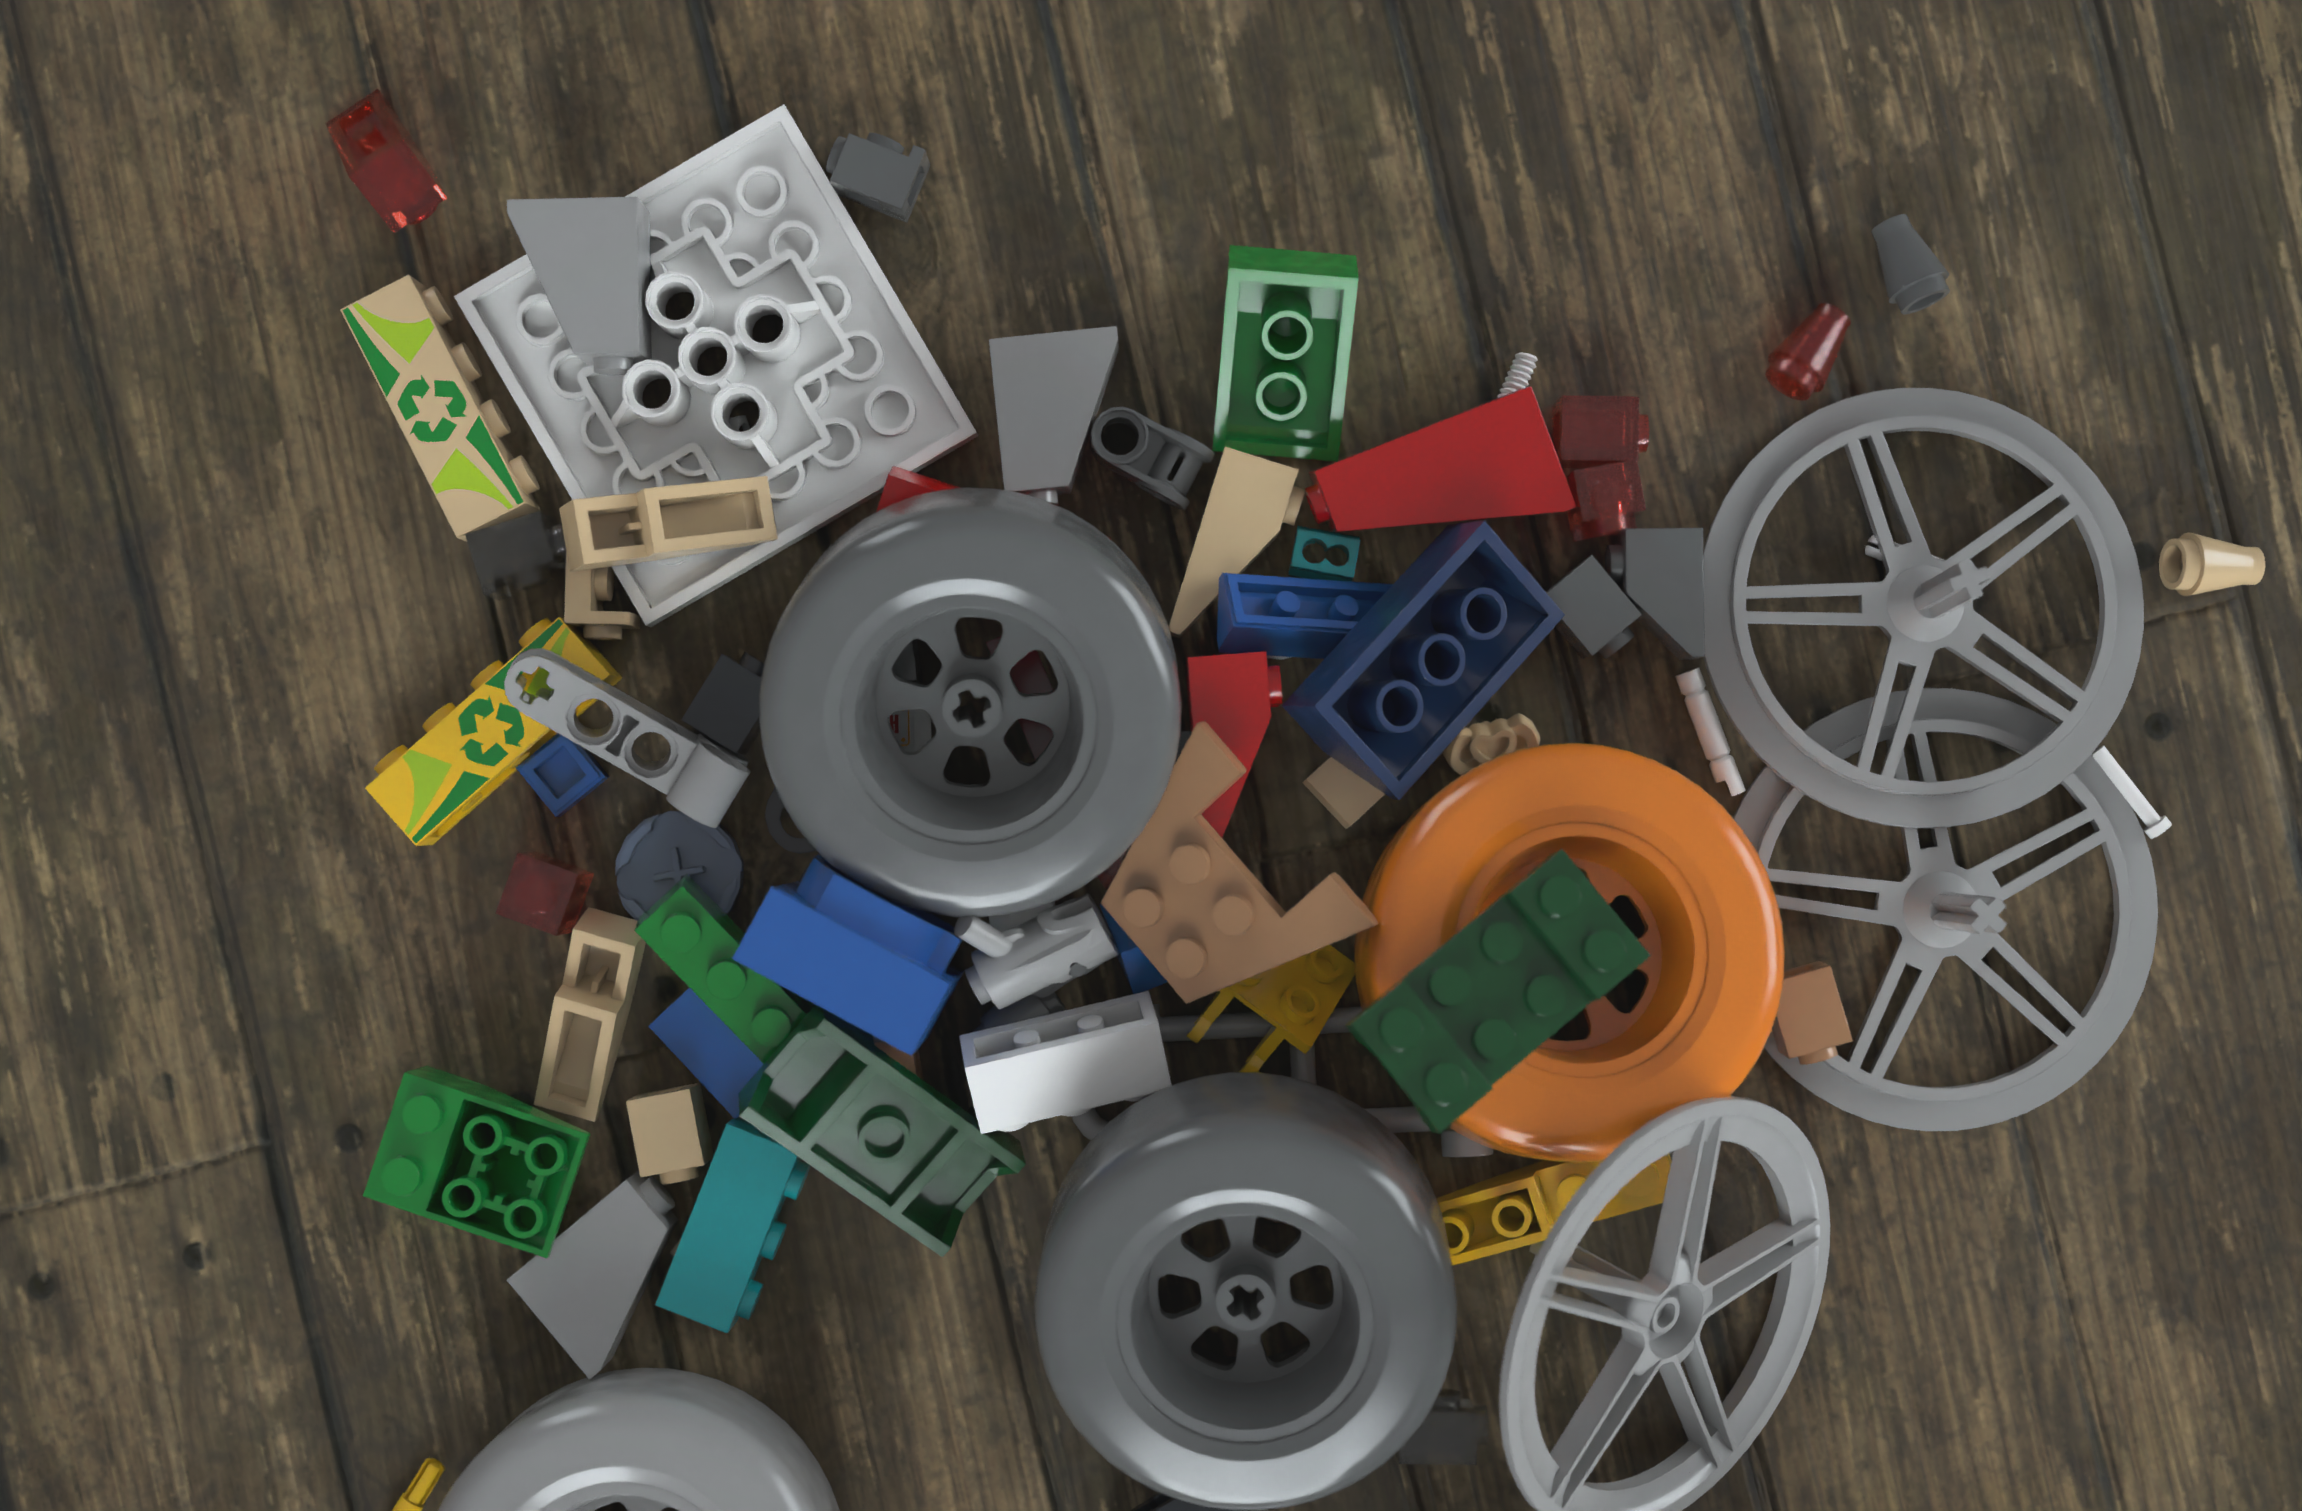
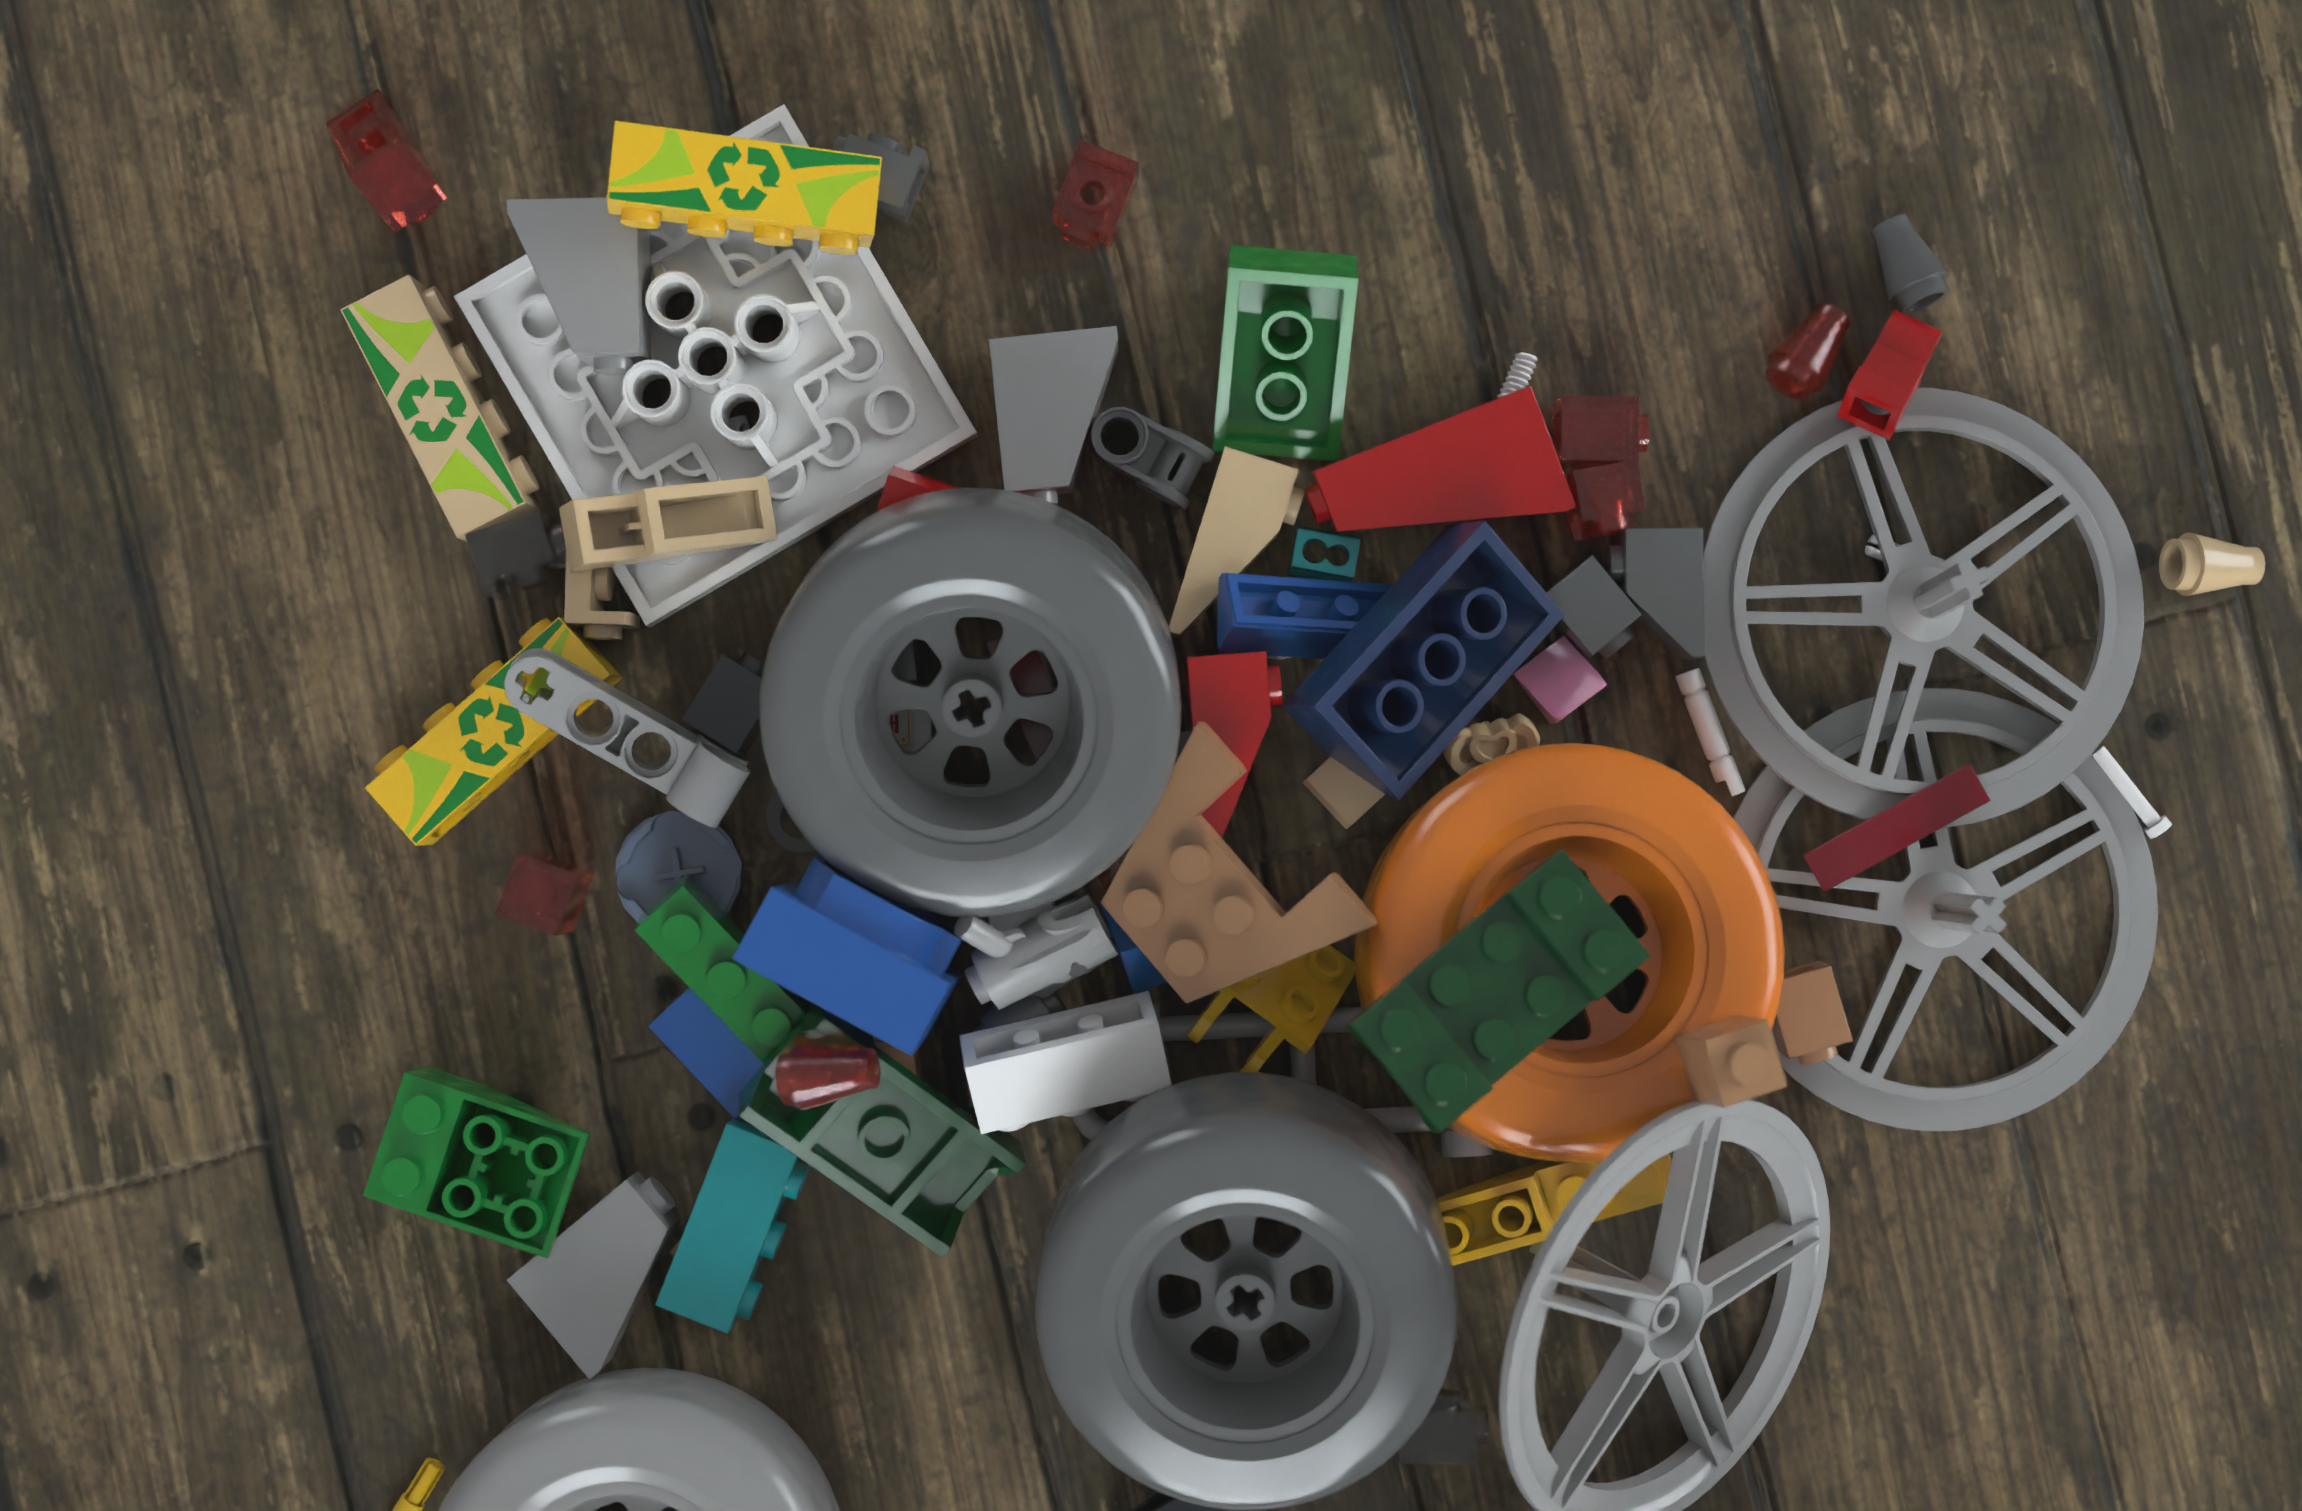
(562, 773): blue tile -> none
(589, 1014): tan slope -> none
(670, 1132): tan brick -> none
(743, 187): none -> yellow brick
(824, 1074): none -> clear red cone
(1104, 170): none -> clear red brick
(1559, 680): none -> bright pink slope
(1731, 1061): none -> medium nougat brick
(1890, 374): none -> red leg
(1897, 827): none -> dark red sticker

